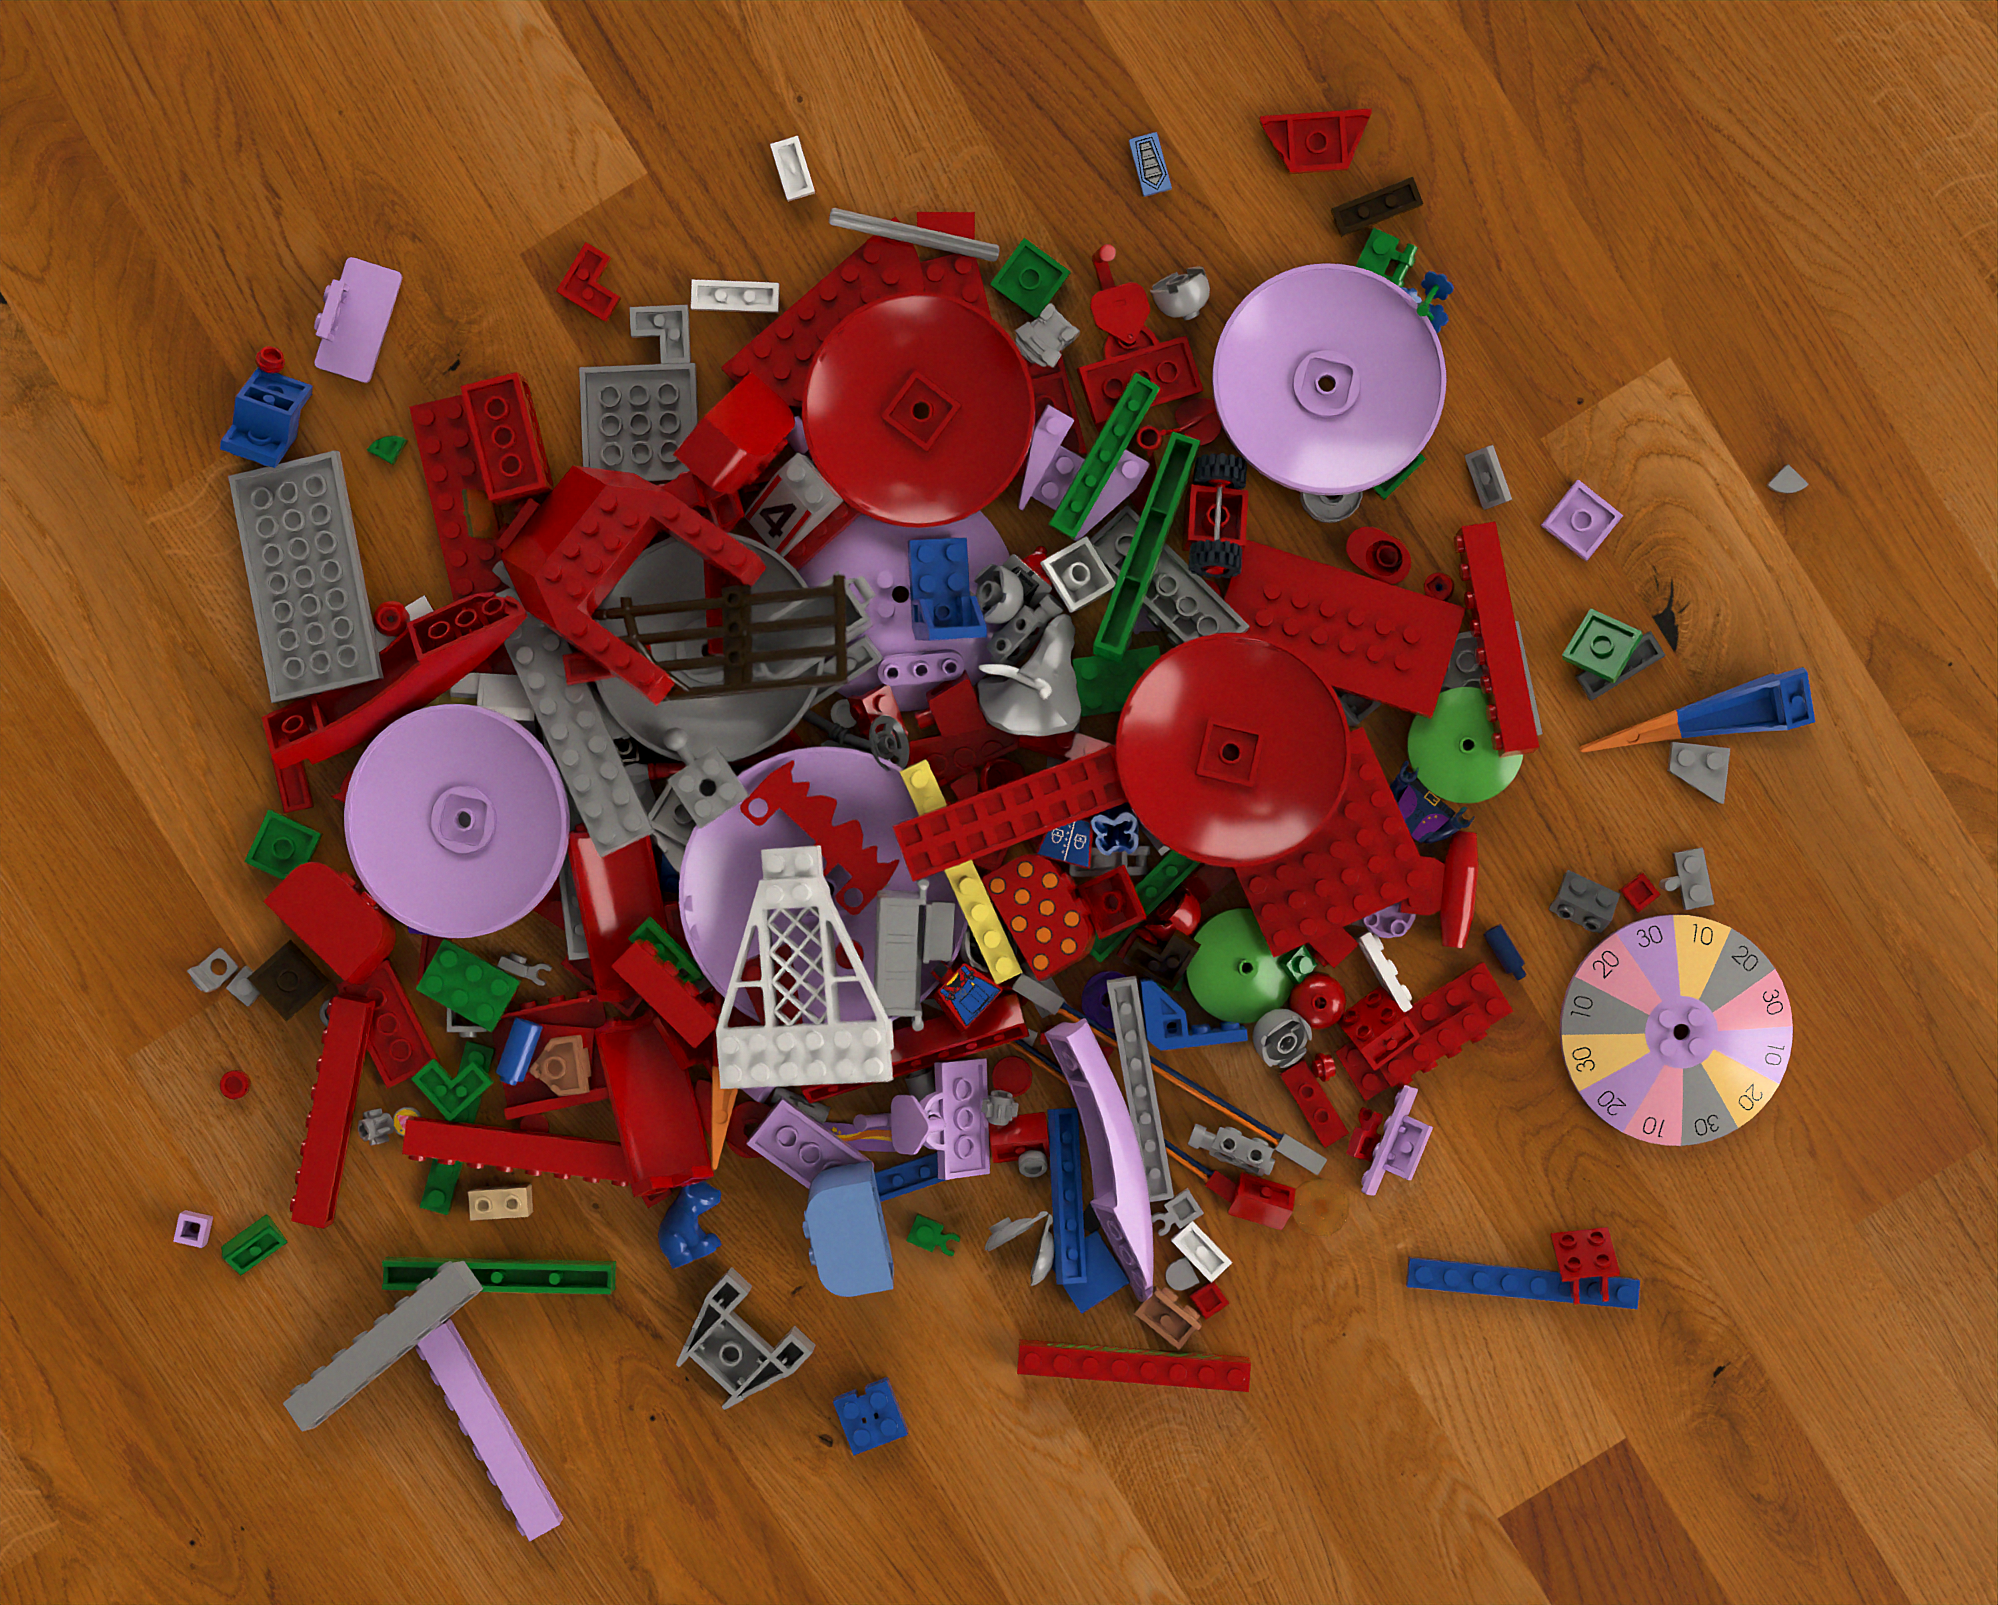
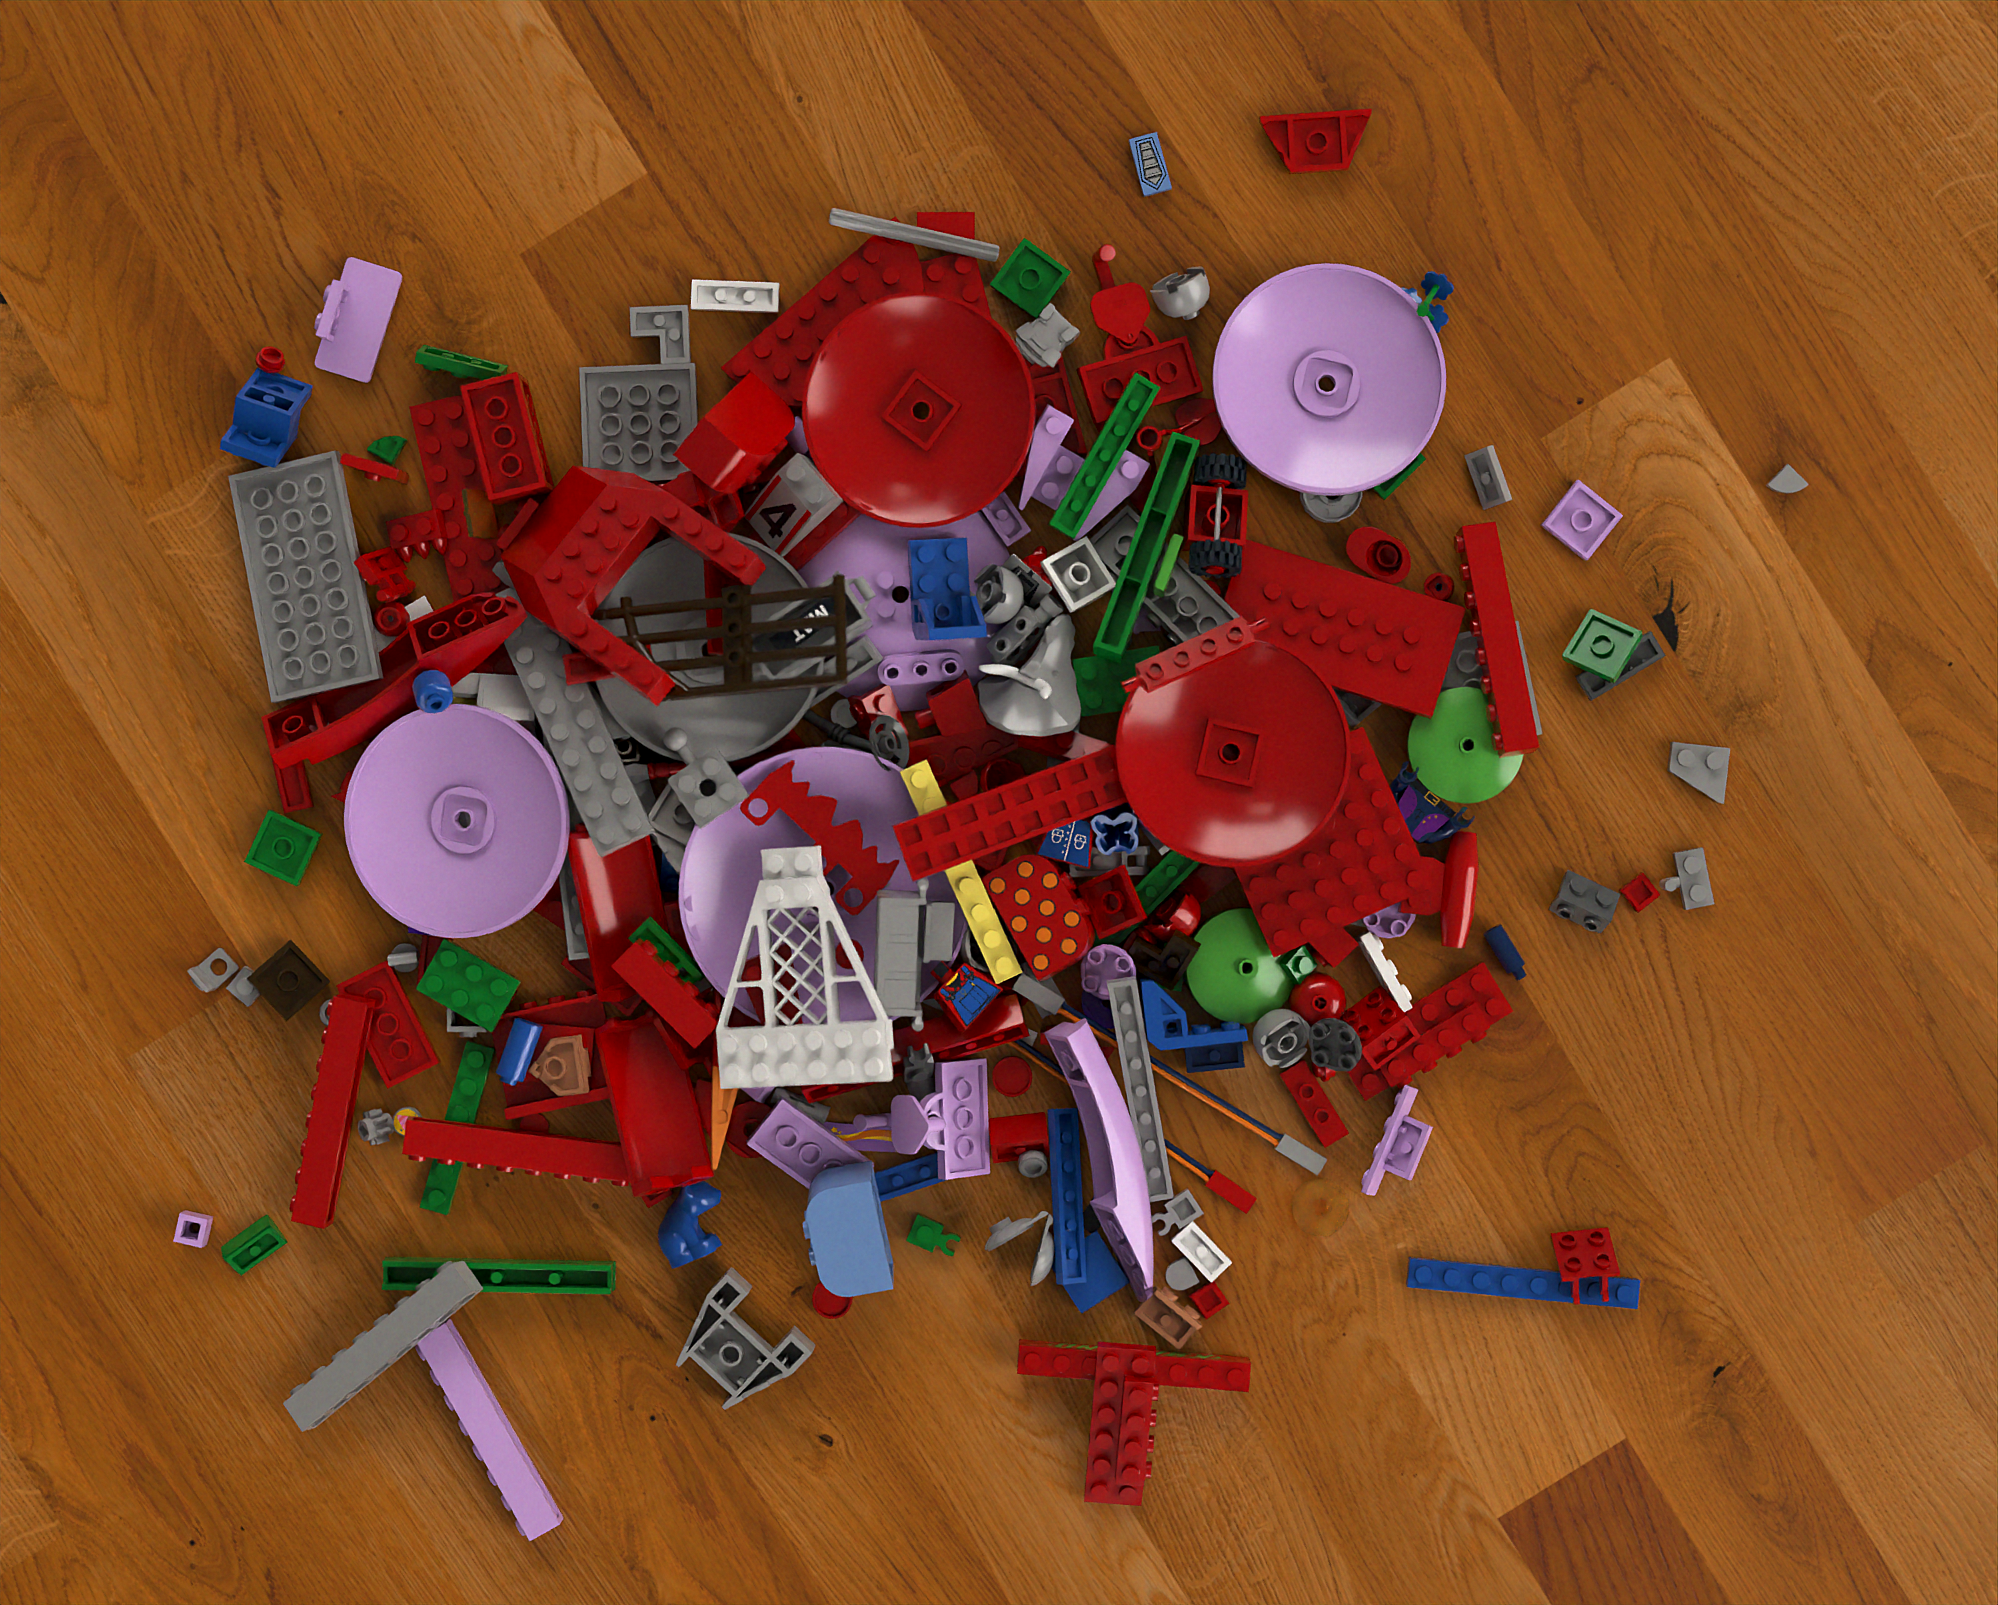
(235, 1084): red tile -> none
(335, 919): red brick -> none
(374, 470): none -> red plate
(387, 571): none -> red plate
(404, 957): none -> light grey plate
(417, 532): none -> red plate
(432, 689): none -> blue head
(450, 1094): green plate -> none
(458, 364): none -> green plate
(500, 1201): tan brick -> none
(517, 965): light grey plate -> none
(582, 287): red plate -> none
(792, 168): white plate -> none
(794, 638): none -> black sticker
(829, 1304): none -> red piece
(876, 1431): blue piece -> none
(918, 1064): none -> dark grey plate
(999, 1107): light grey gear -> none
(1006, 519): none -> lavender plate
(1105, 964): none -> lavender dish
(1121, 1423): none -> red plate
(1168, 565): none -> bright green tile
(1195, 654): none -> red plate
(1214, 1057): none -> dark blue plate
(1239, 1149): light grey brick -> none
(1262, 1201): red panel -> none
(1334, 1045): none -> dark grey dish
(1365, 1138): red plate -> none
(1377, 206): dark brown plate -> none
(1380, 250): green plate -> none
(1623, 1019): dish -> none
(1756, 706): blue plate -> none

